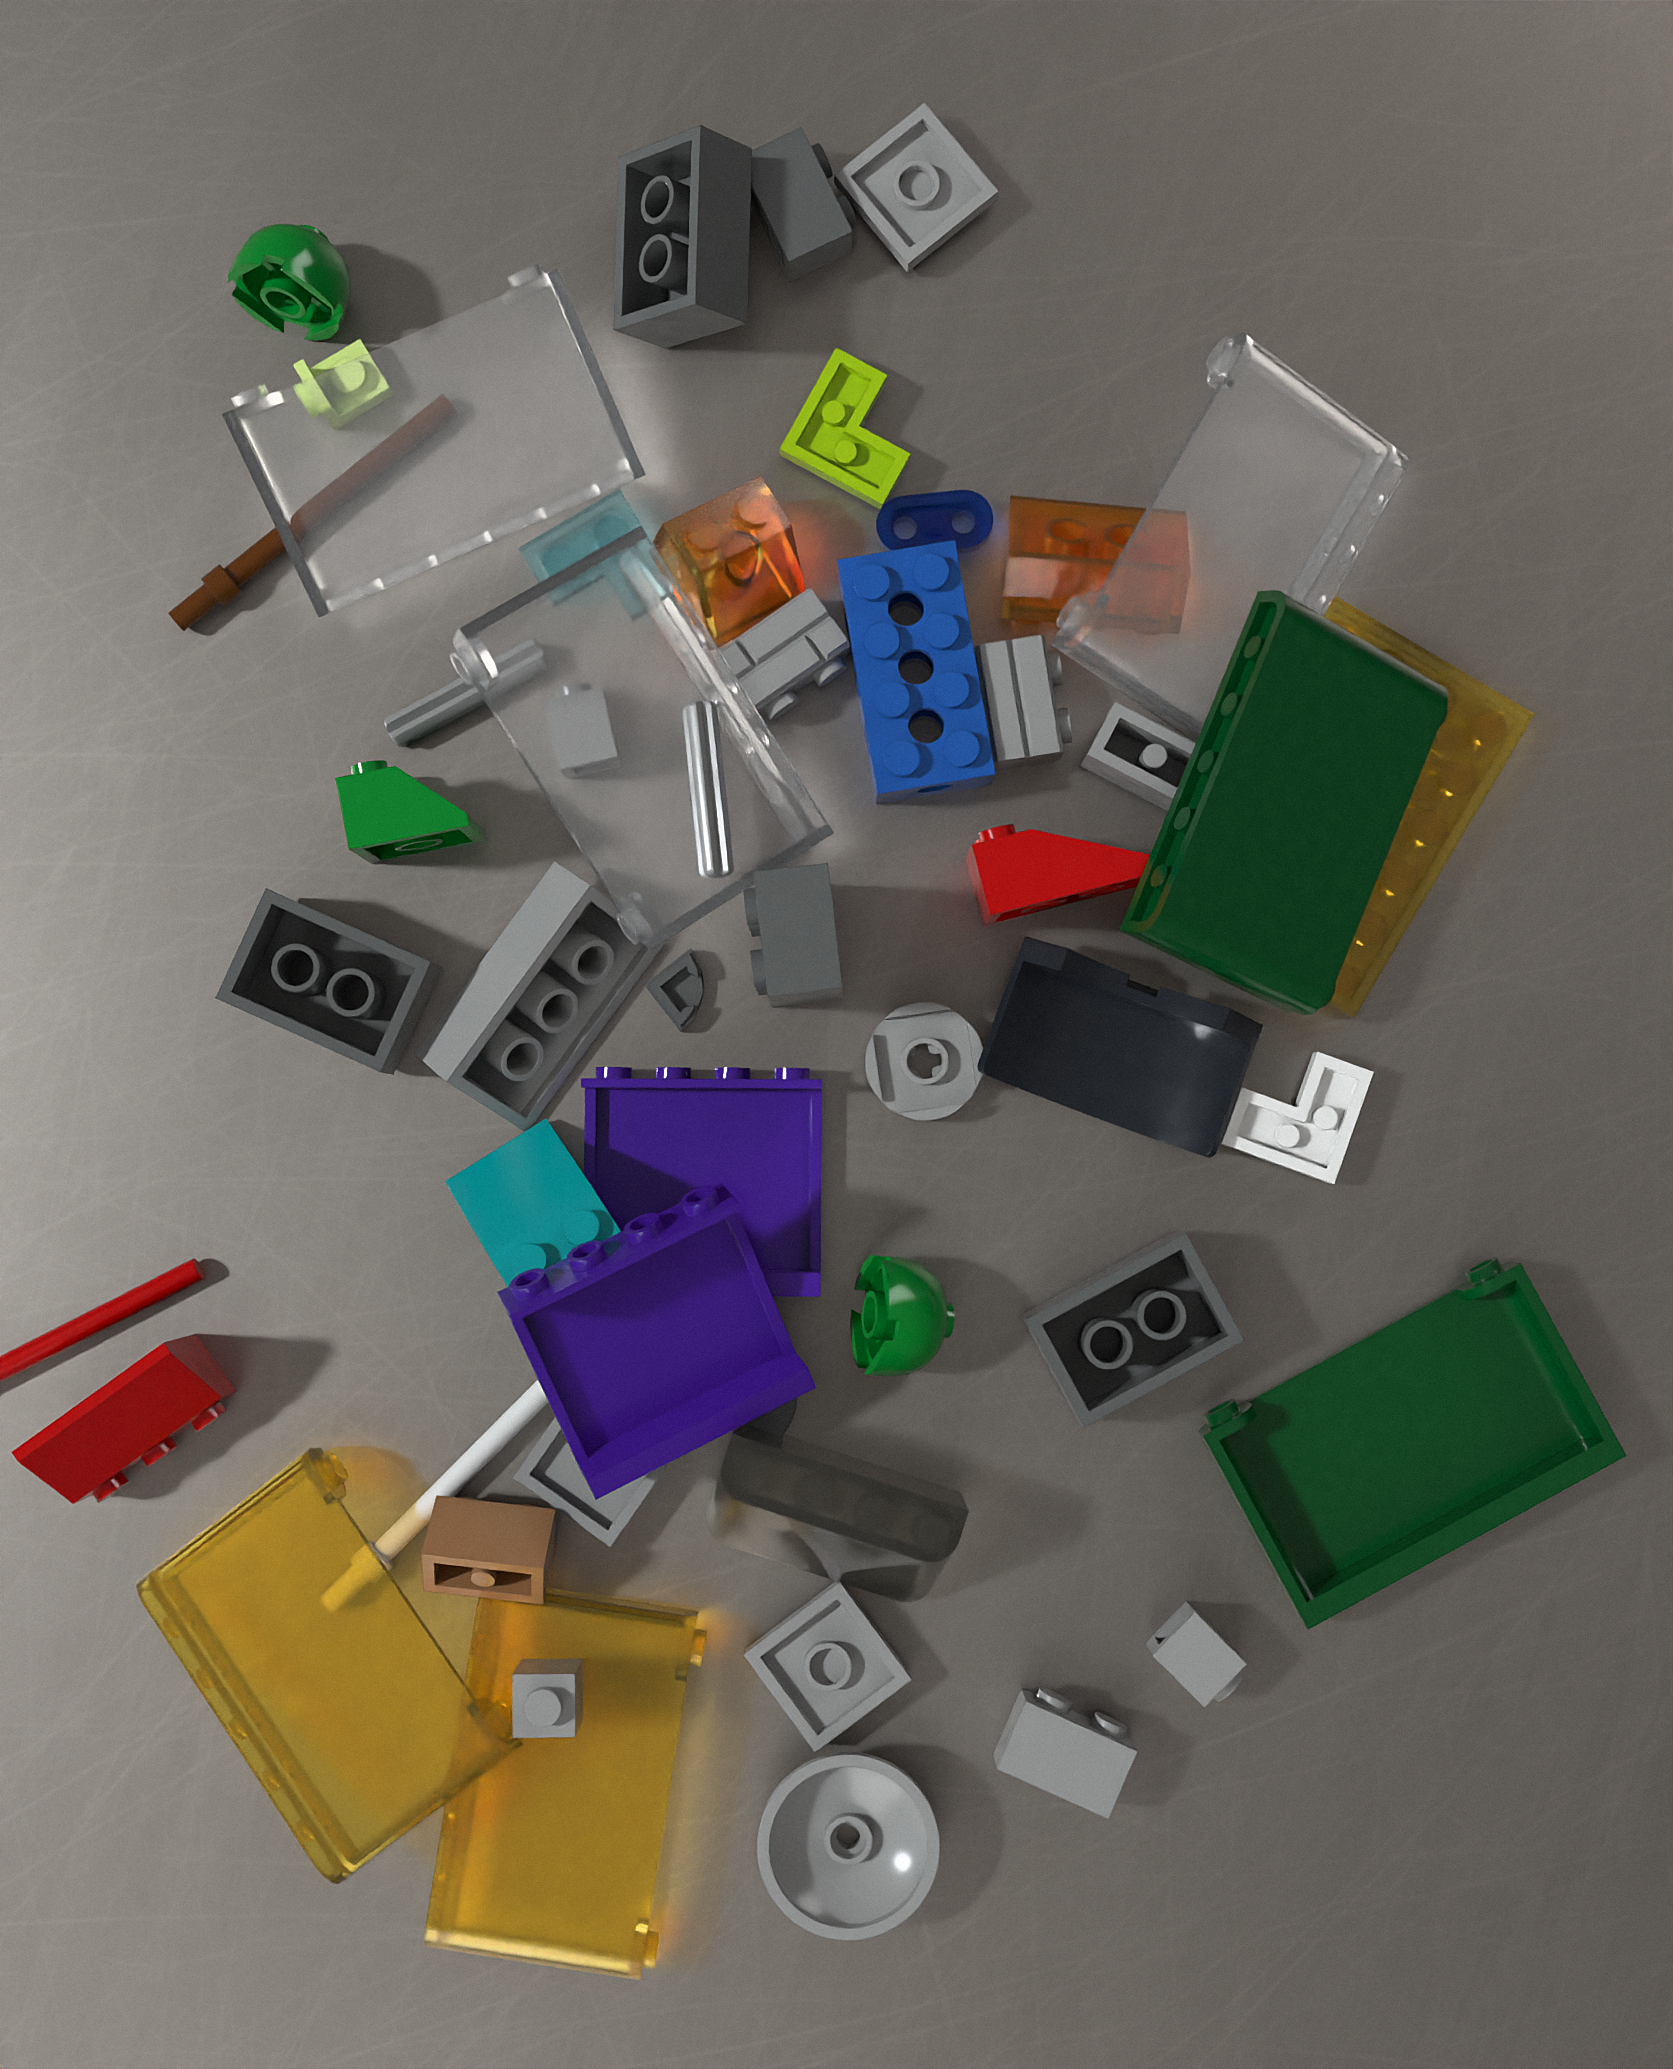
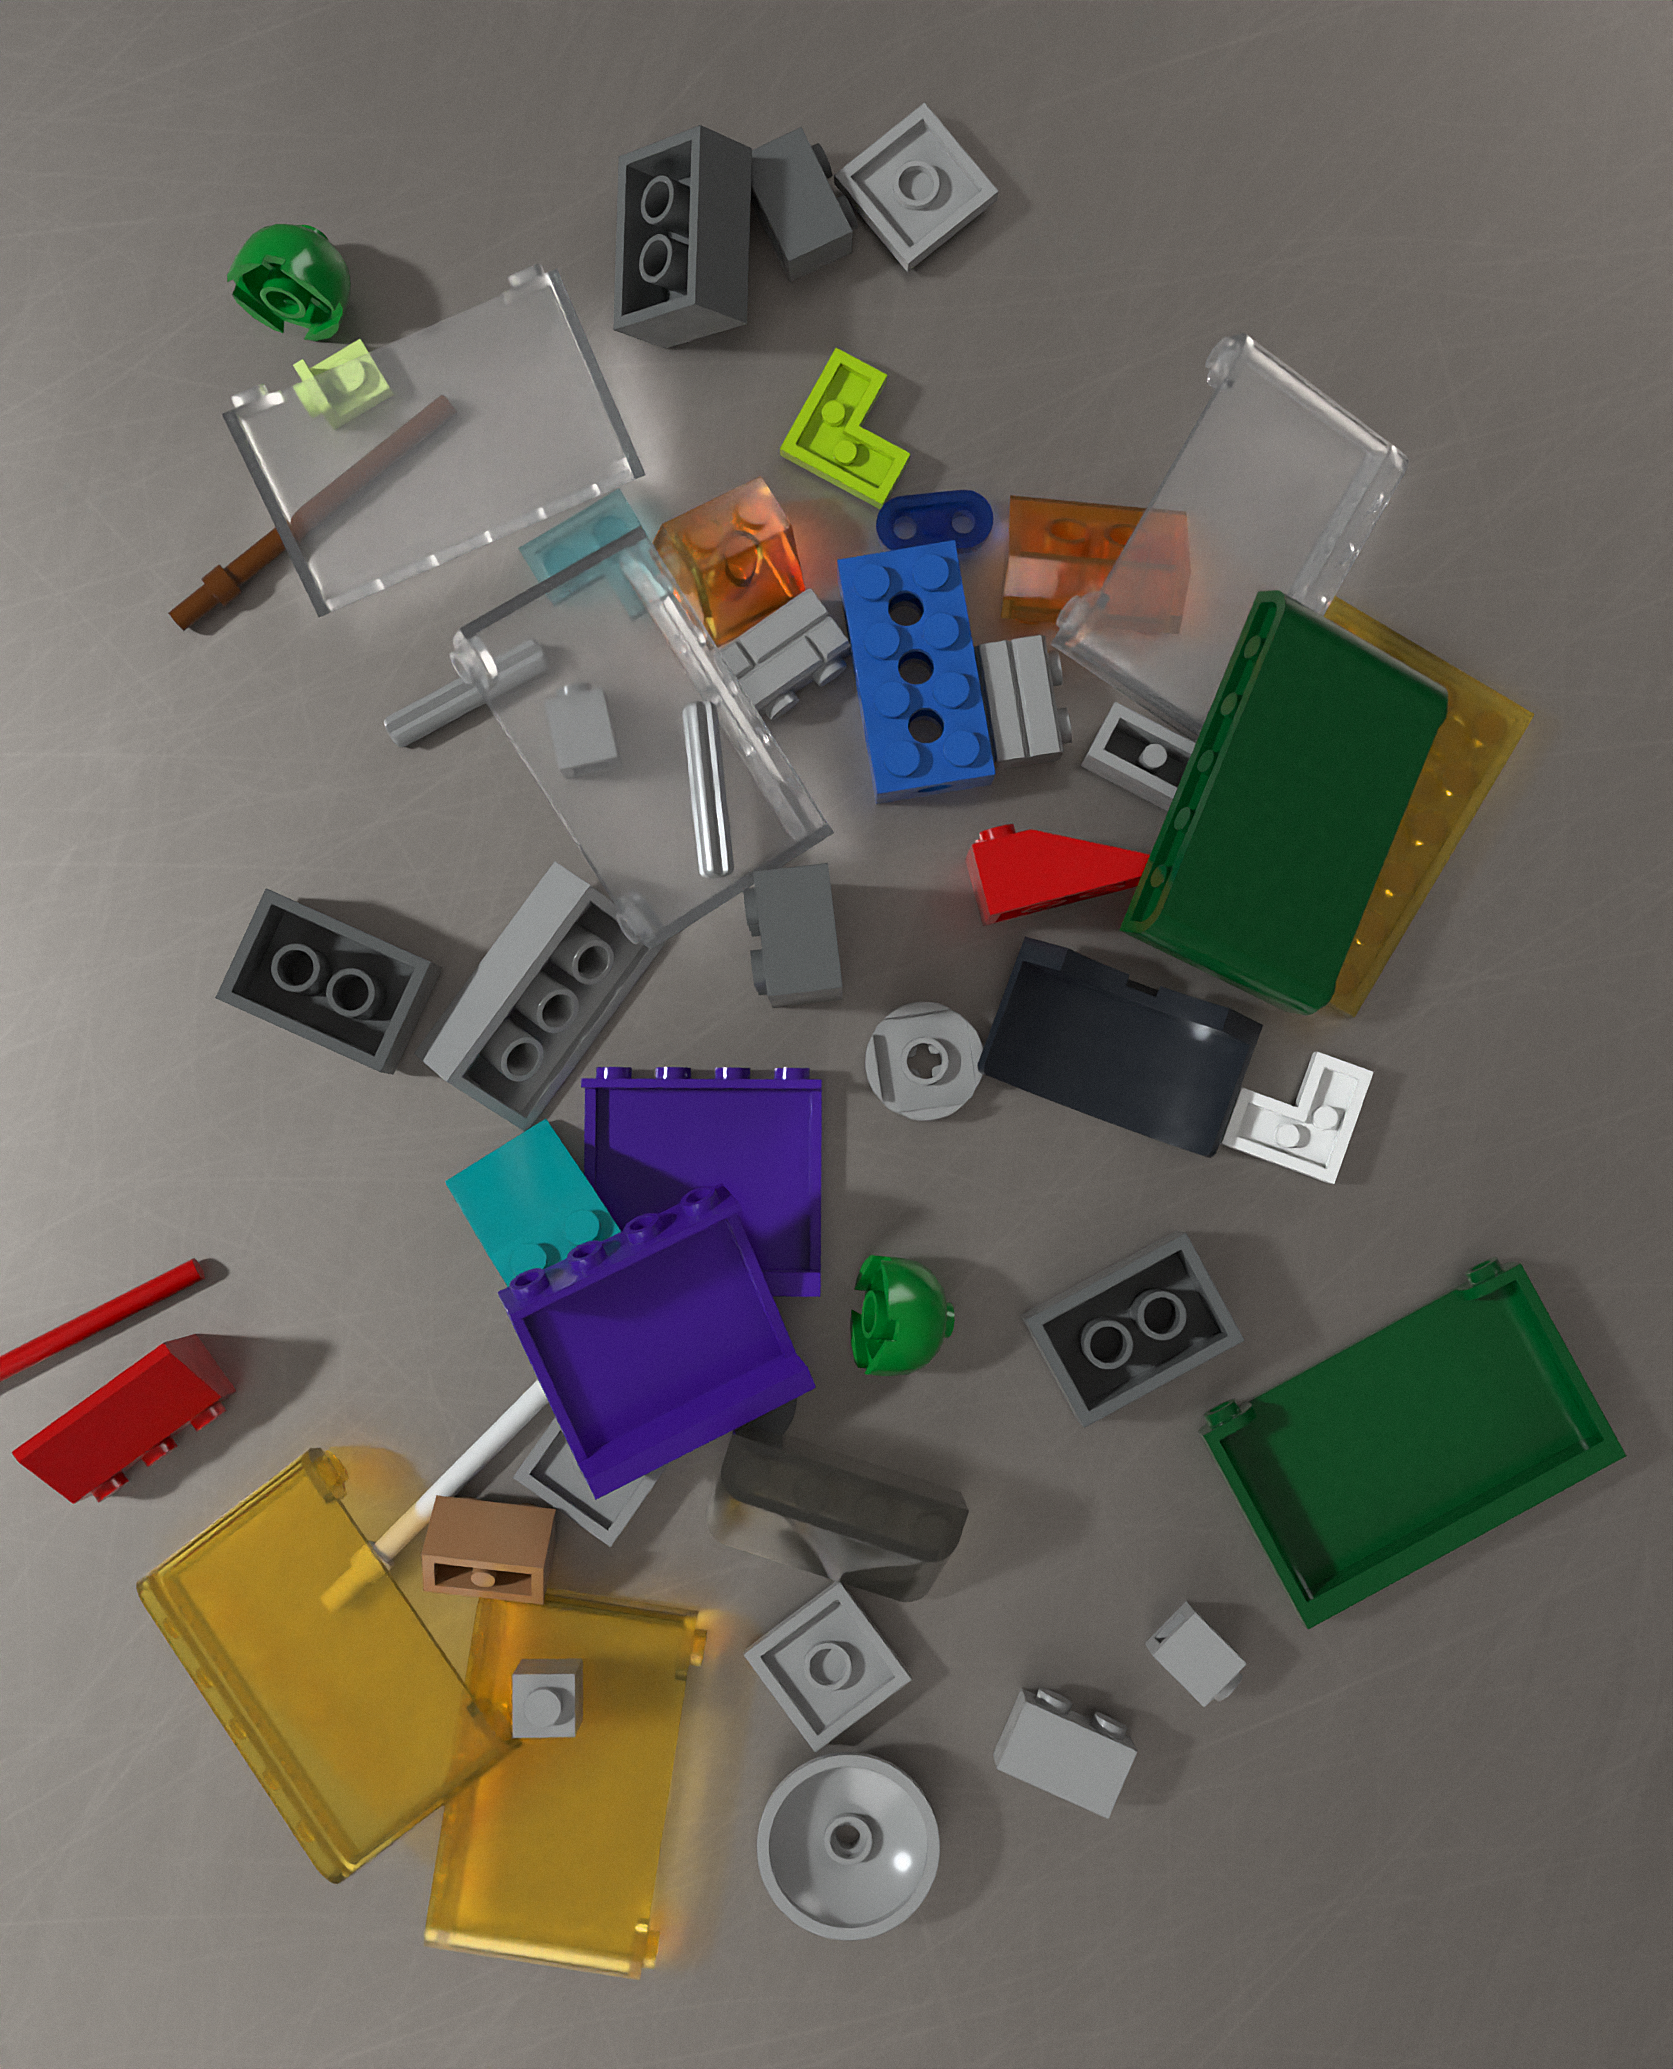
(398, 817): green slope -> none
(679, 989): dark grey tile -> none

